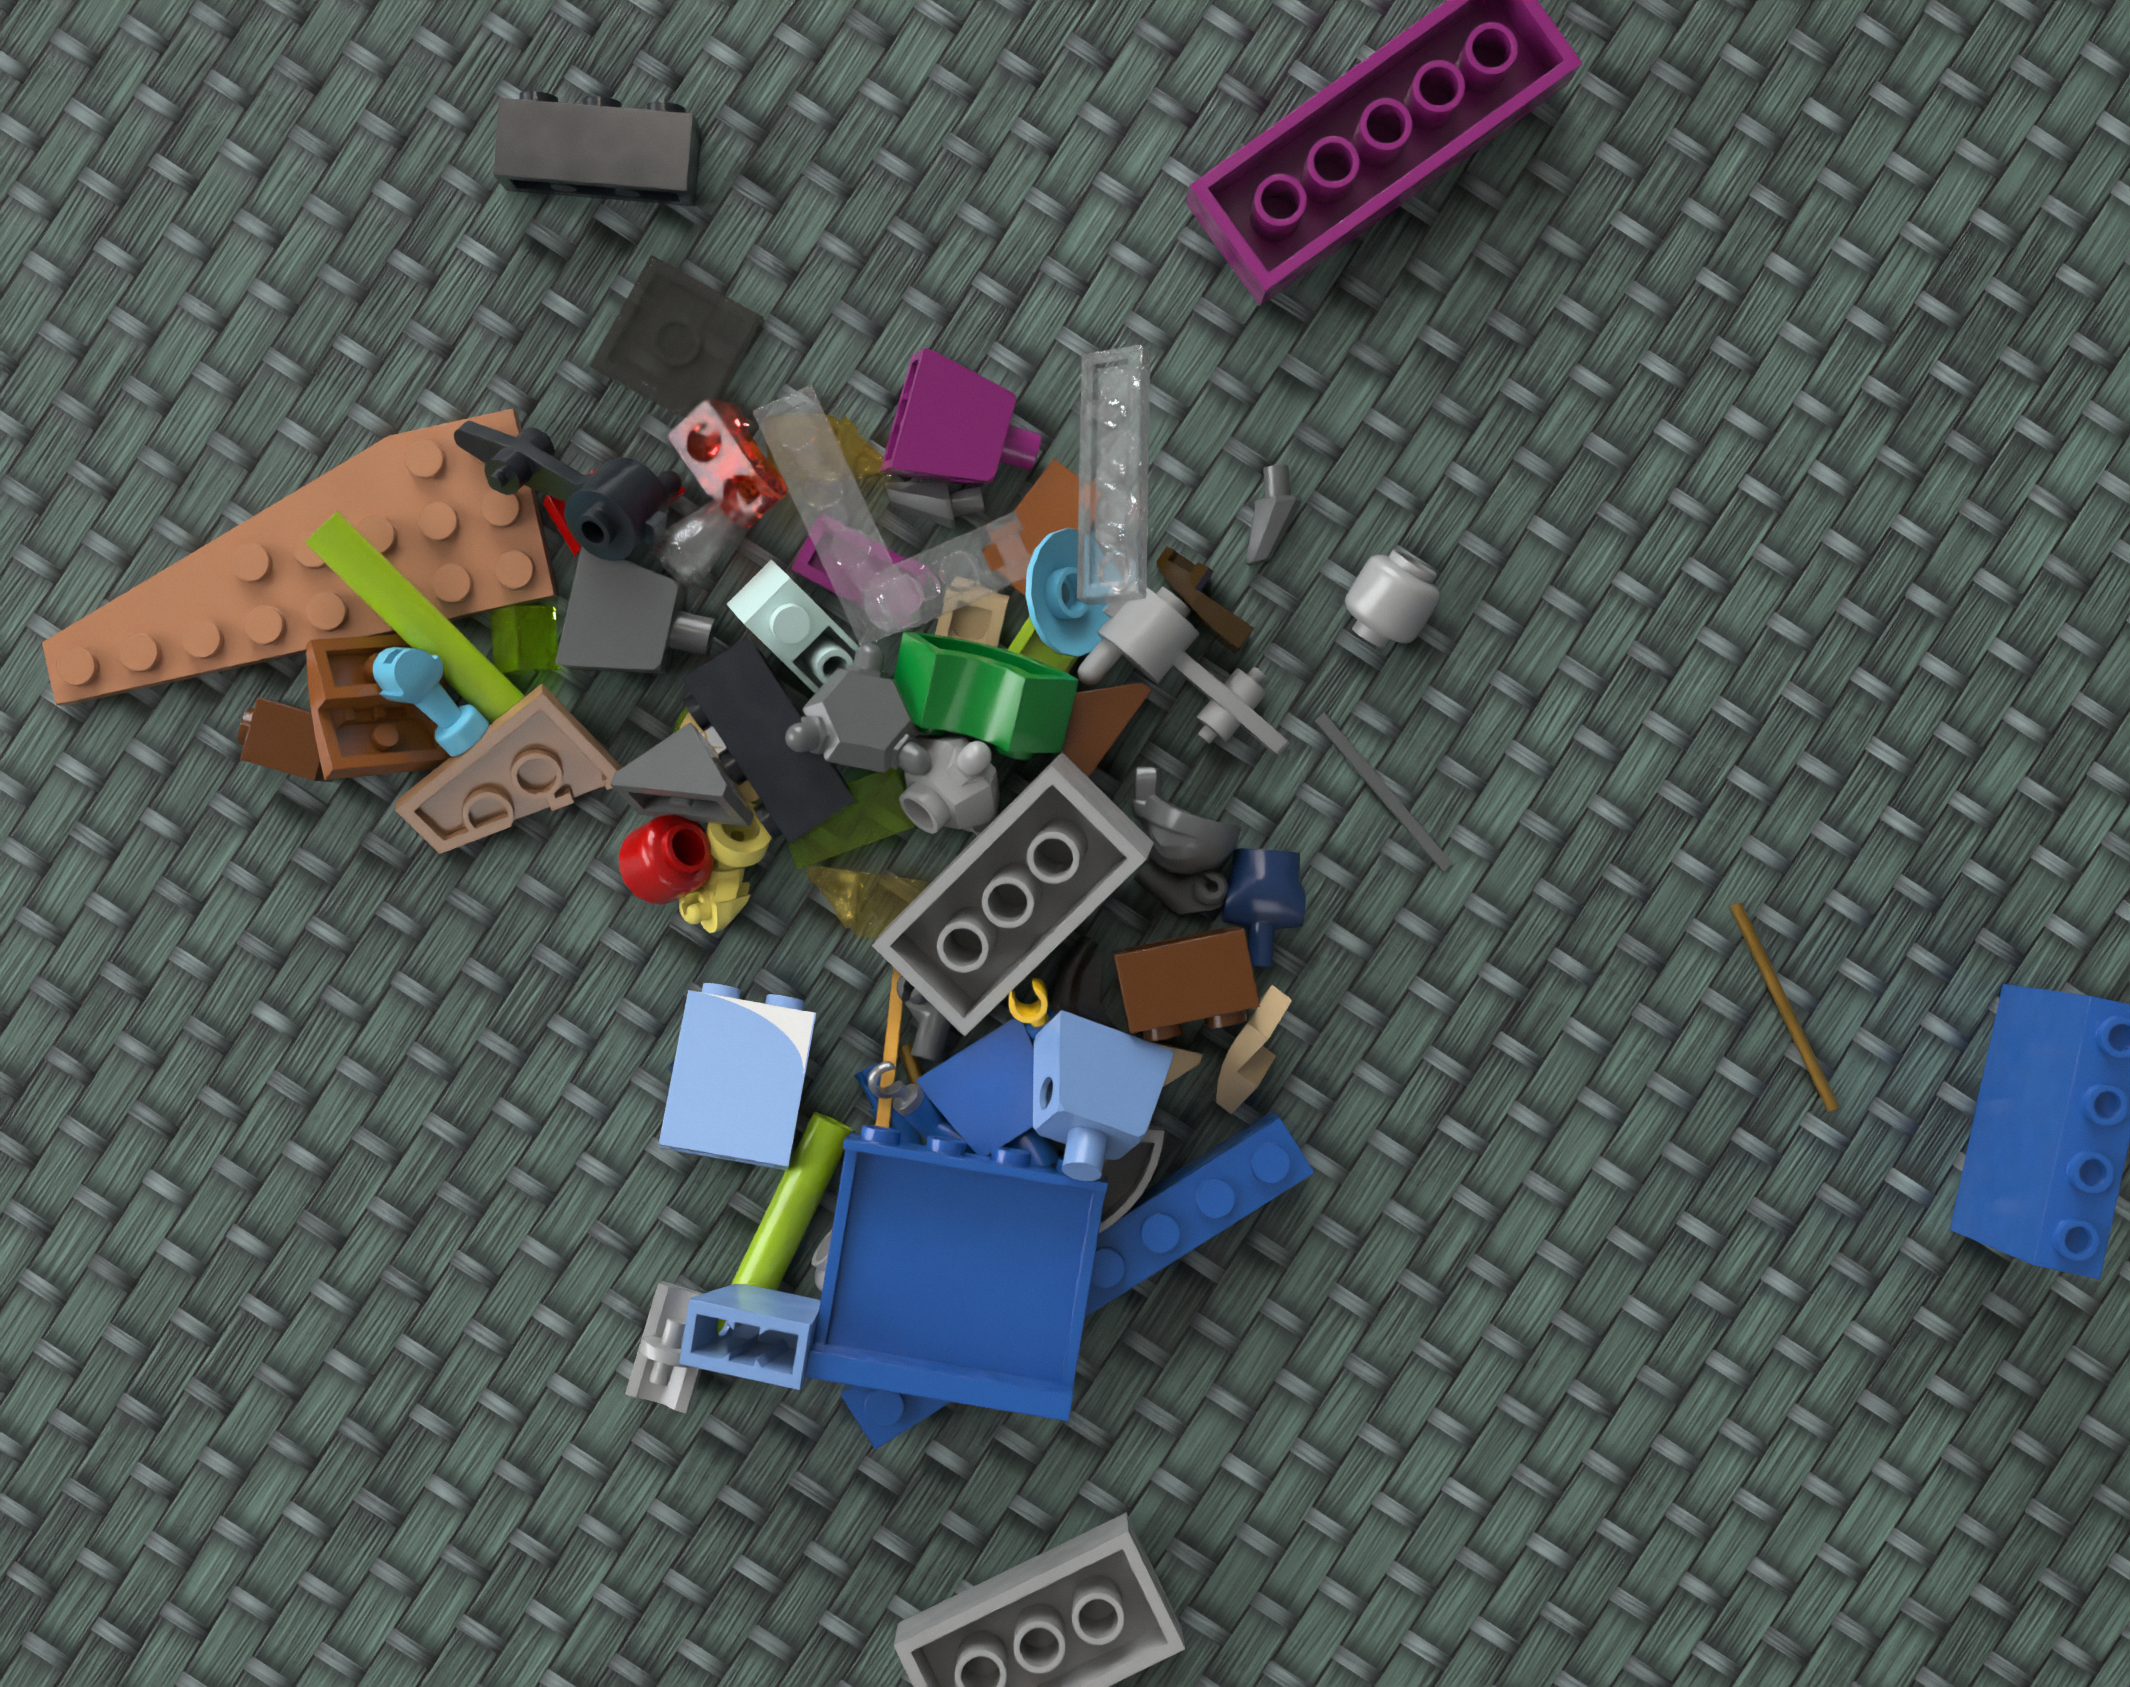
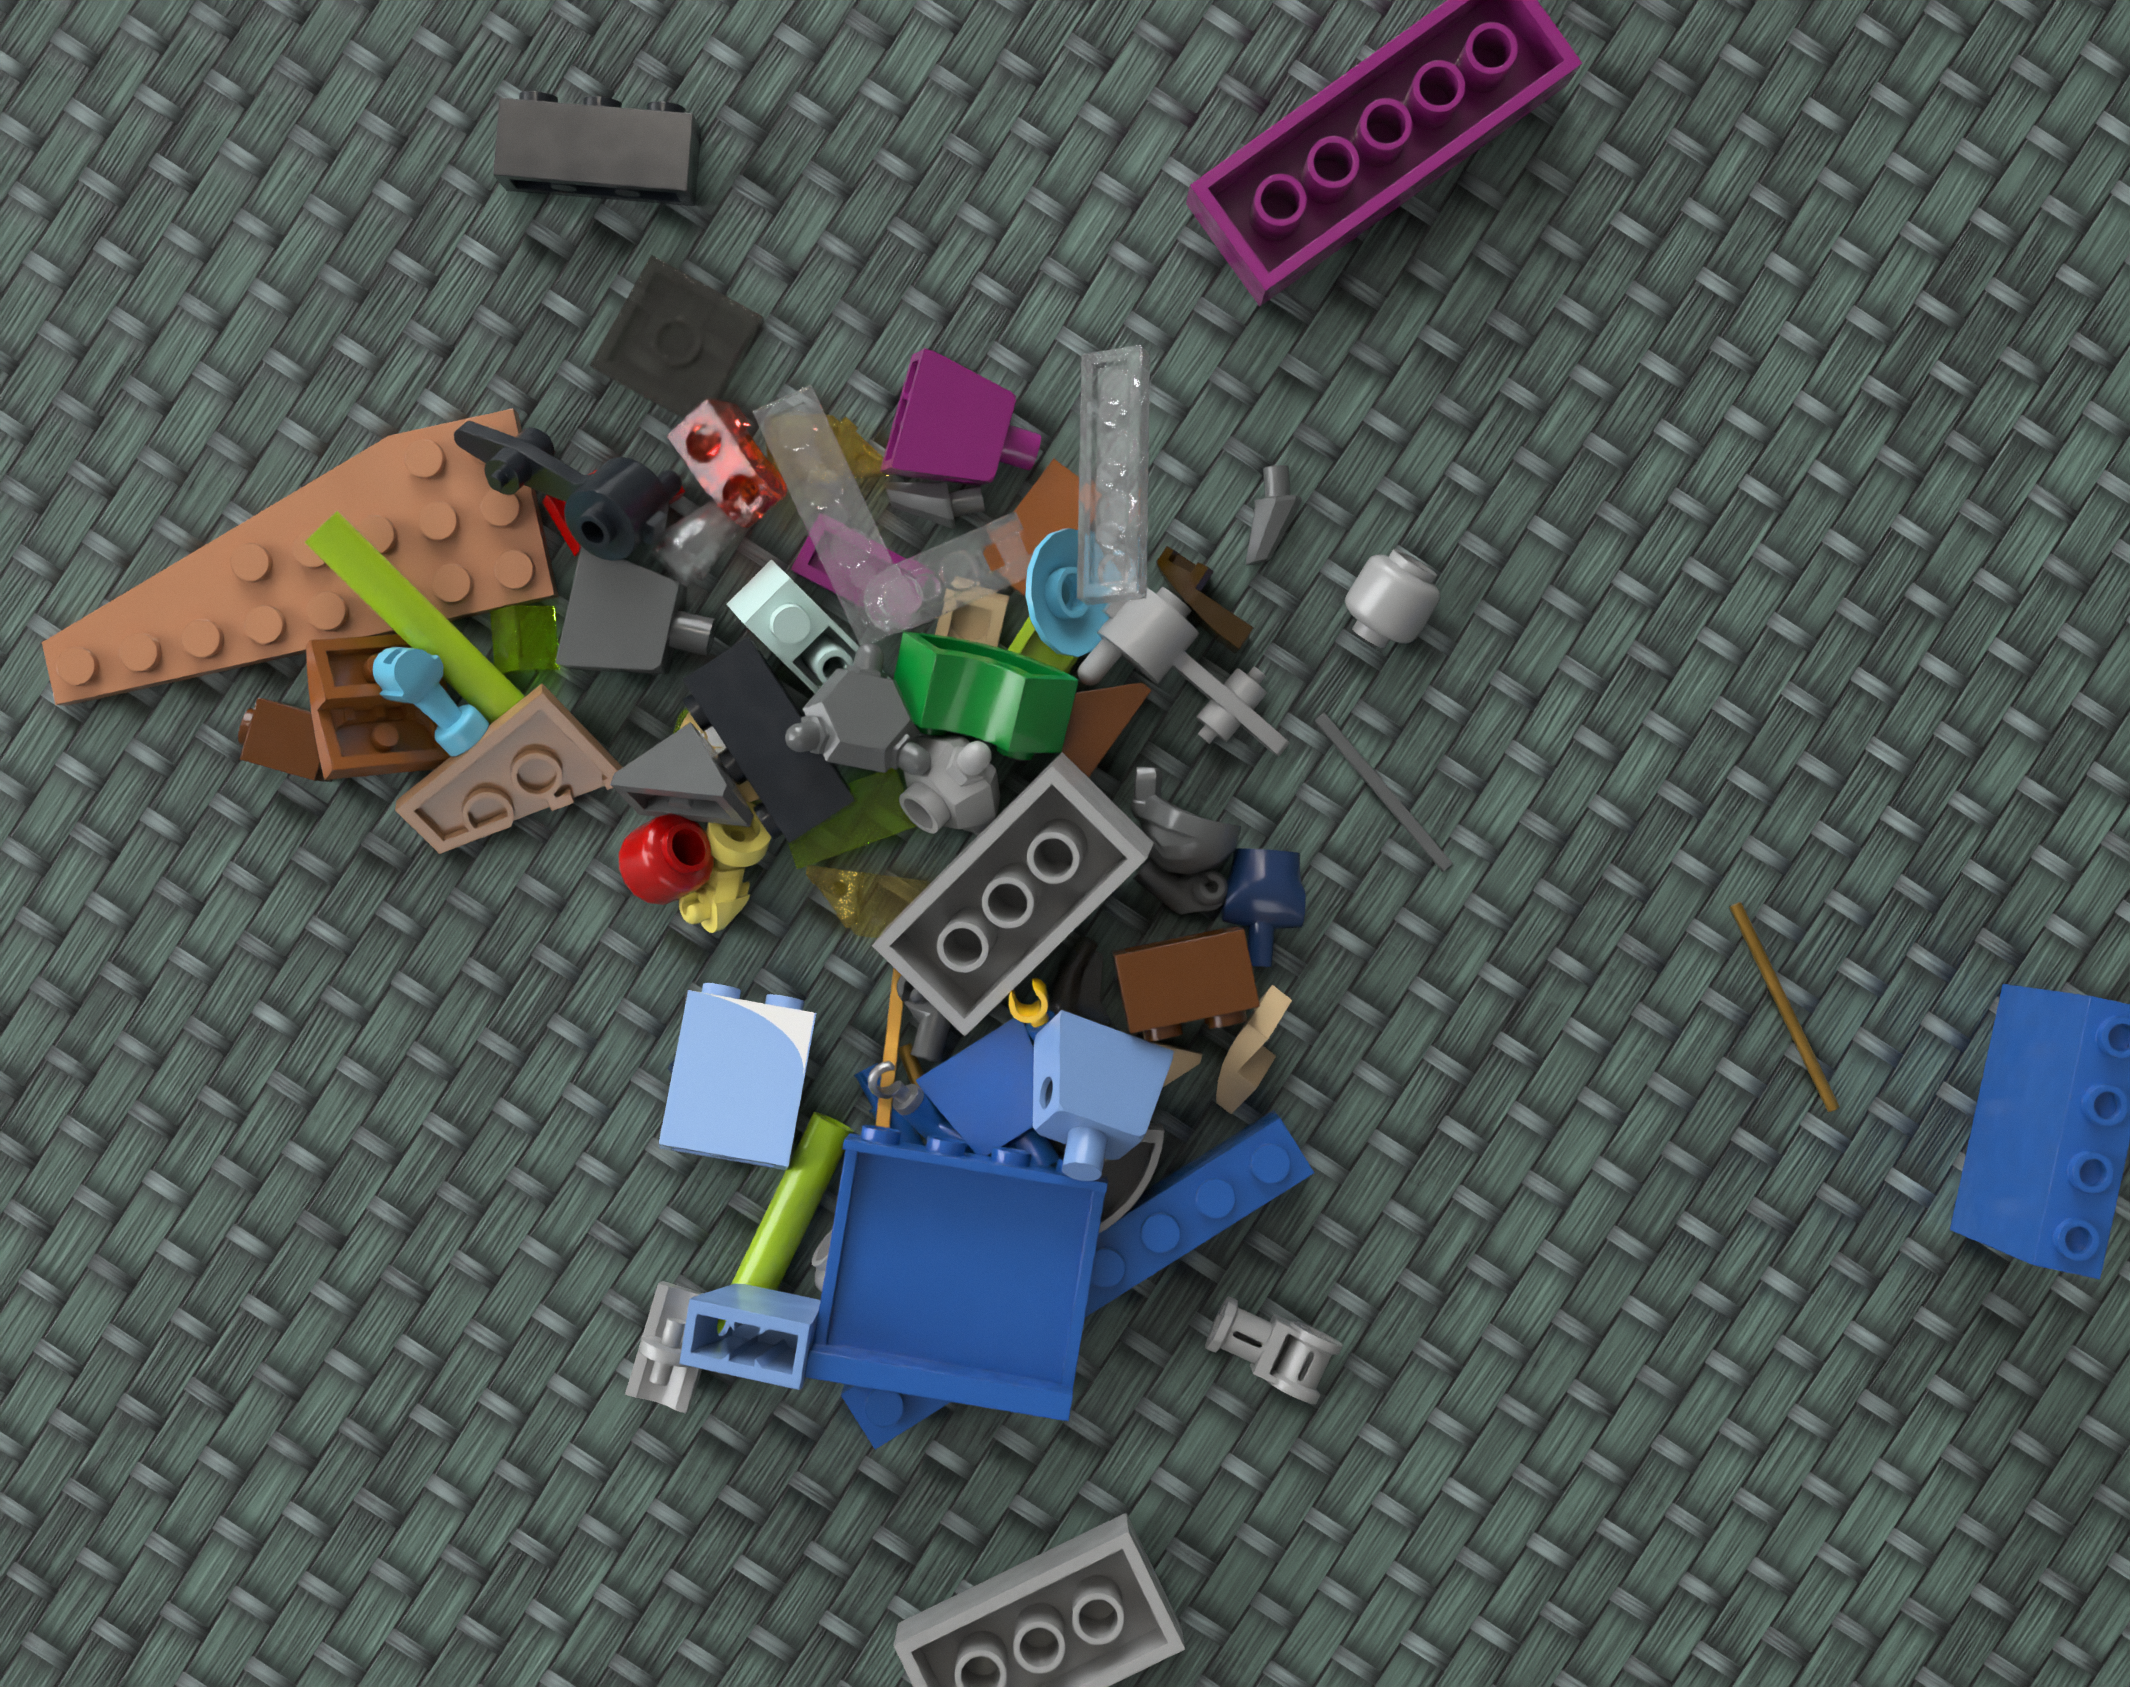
(1283, 1351): none -> light grey connector

